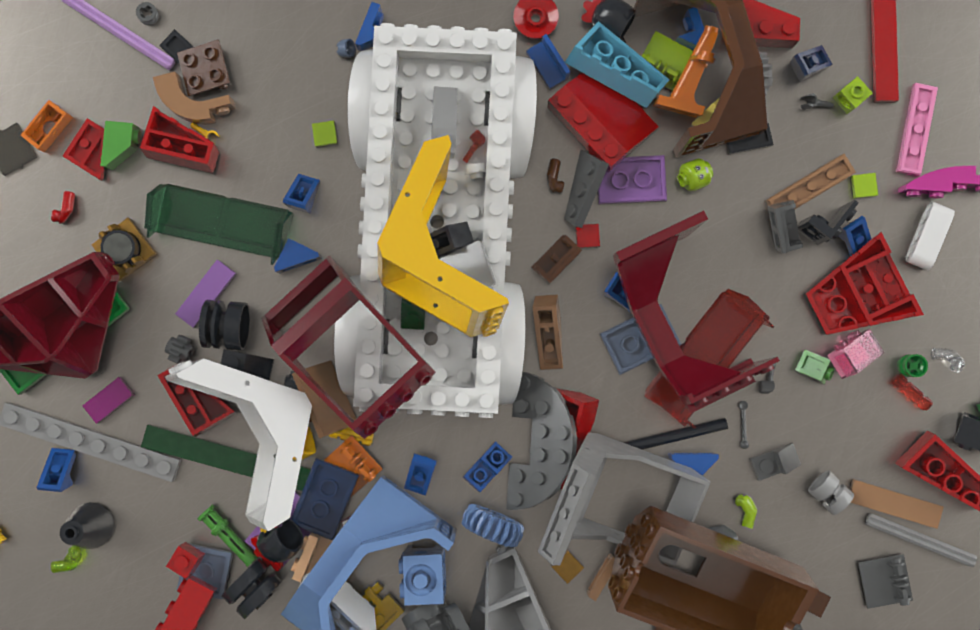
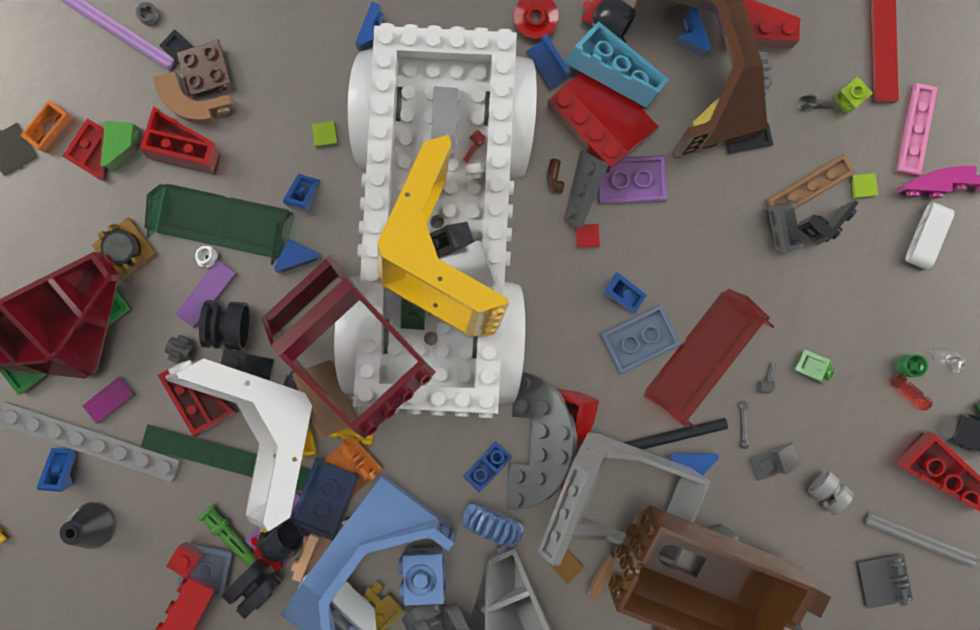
(66, 208): red arm -> none
(70, 561): clear neon green arm -> none
(202, 253): none -> white plate
(205, 133): yellow hand -> none
(346, 48): sand blue hinge -> none
(420, 474): blue slope -> none
(548, 331): medium nougat slope -> none
(556, 259): reddish brown hinge -> none
(642, 275): dark red panel -> none
(667, 57): lime hinge -> none
(682, 96): orange piece -> none
(695, 174): lime head -> none
(749, 509): lime arm -> none
(810, 62): dark blue slope -> none
(855, 235): blue slope -> none
(855, 353): clear pink brick -> none
(863, 291): red wedge -> none
(896, 504): medium nougat tile -> none

